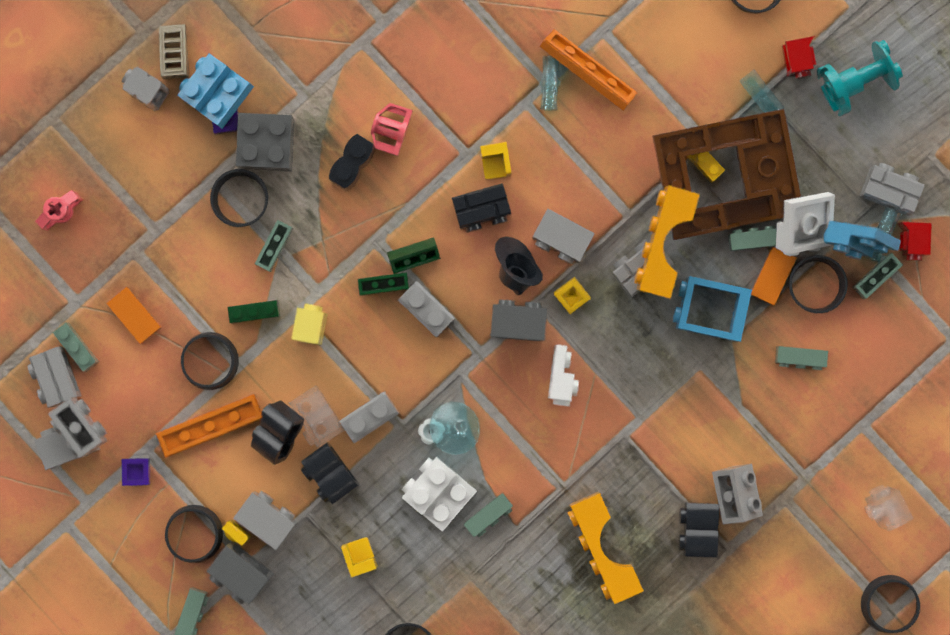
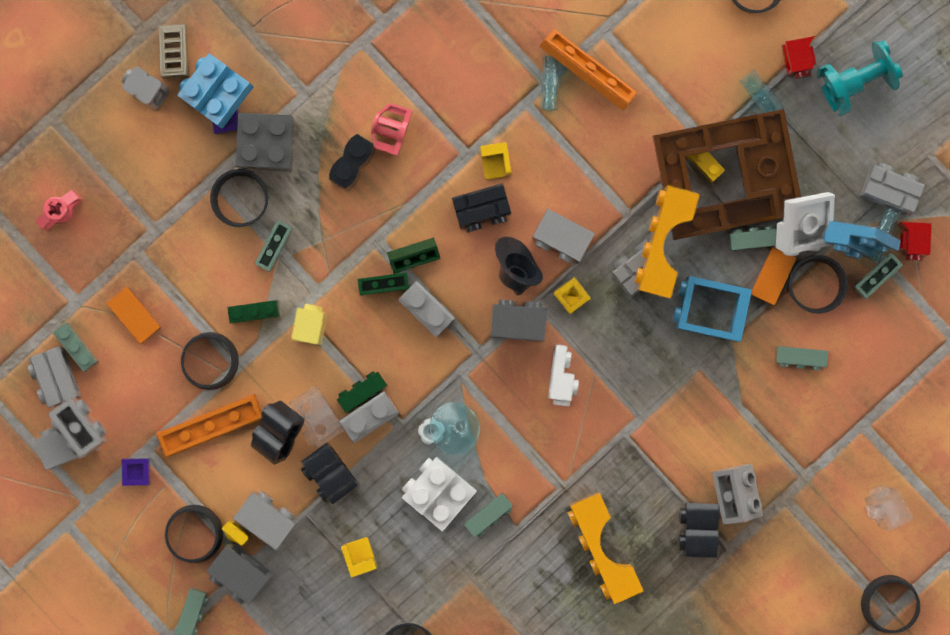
(361, 391): none -> dark green piece

